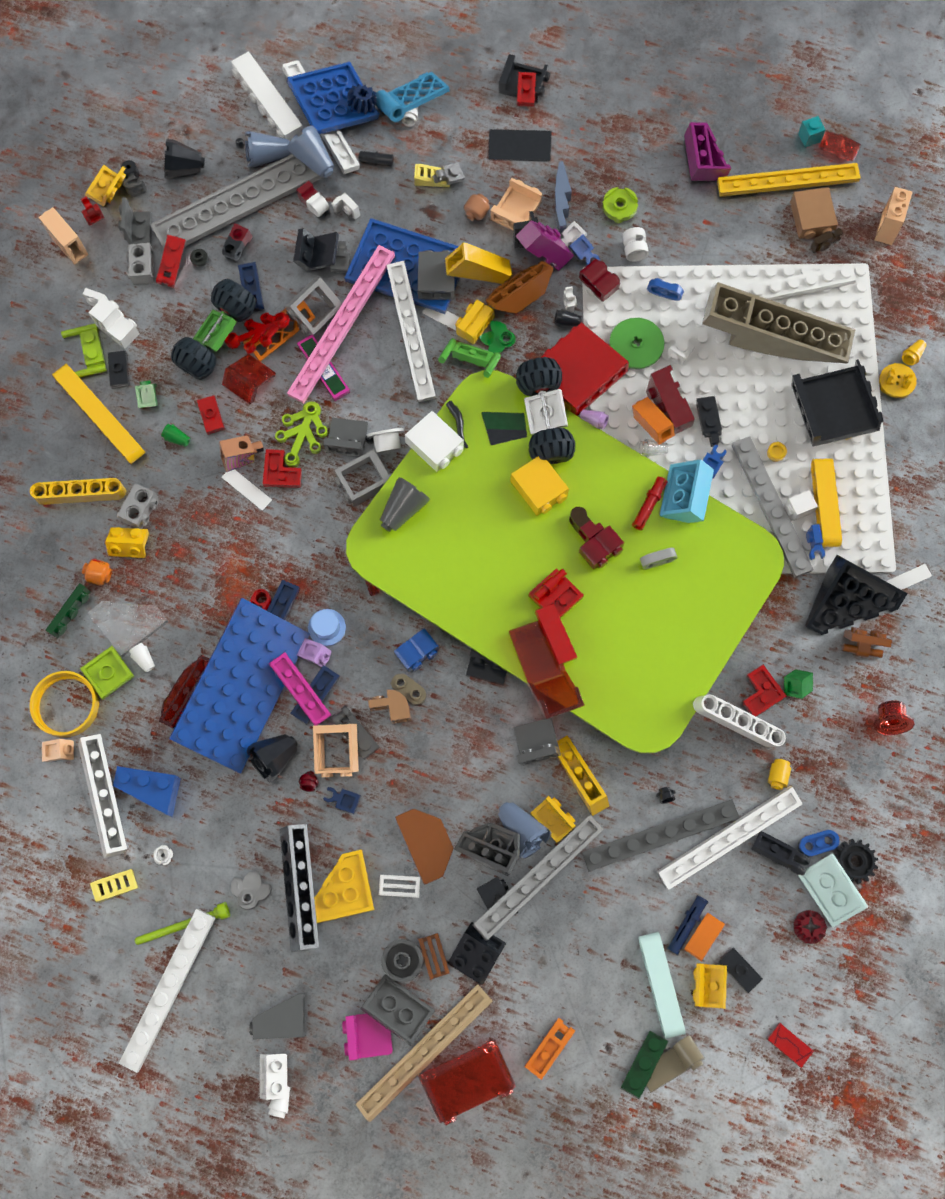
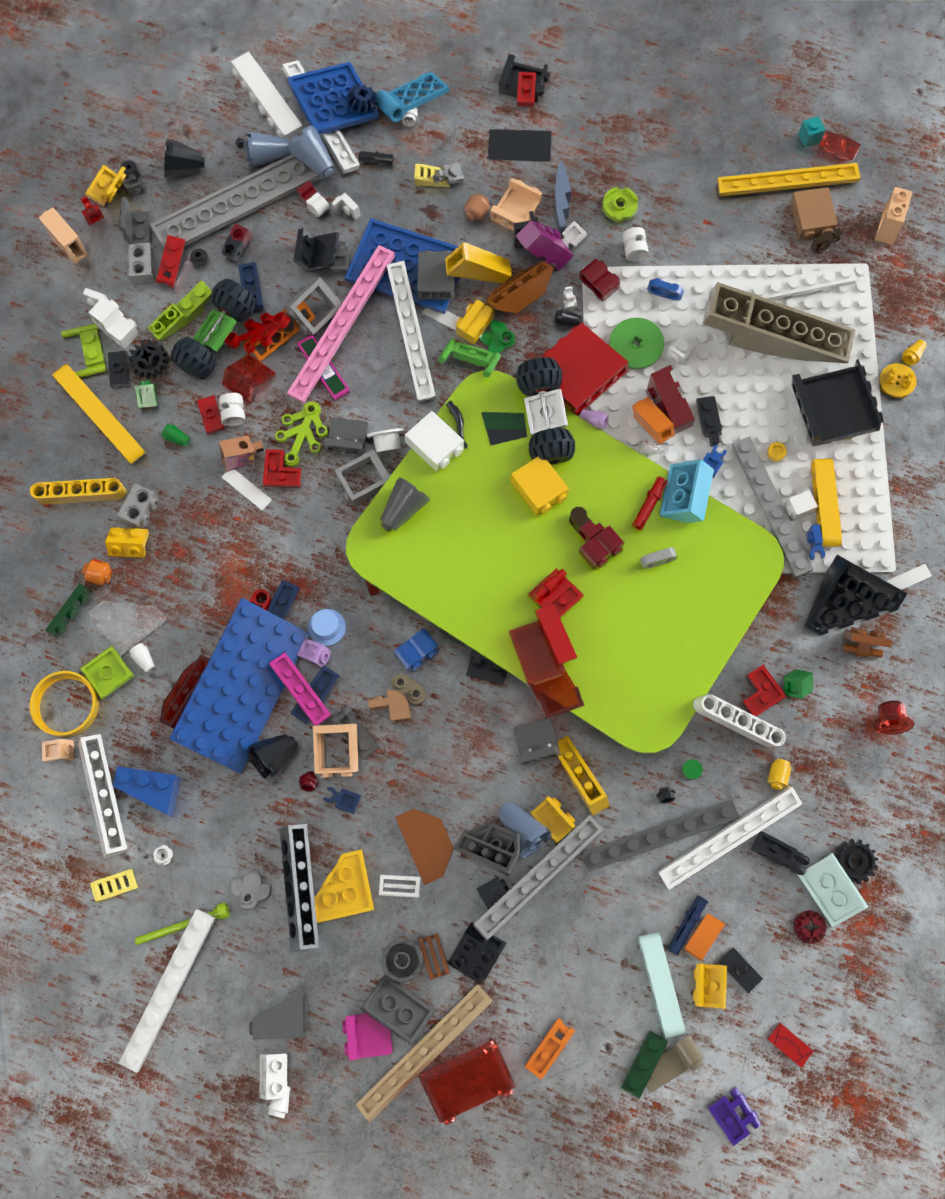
(139, 359): none -> black gear
(182, 313): none -> lime slope
(232, 409): none -> white wheel
(582, 249): blue plate -> none
(692, 769): none -> green tile
(703, 154): magenta wedge -> none
(729, 1120): none -> dark purple plate
(818, 843): blue plate -> none

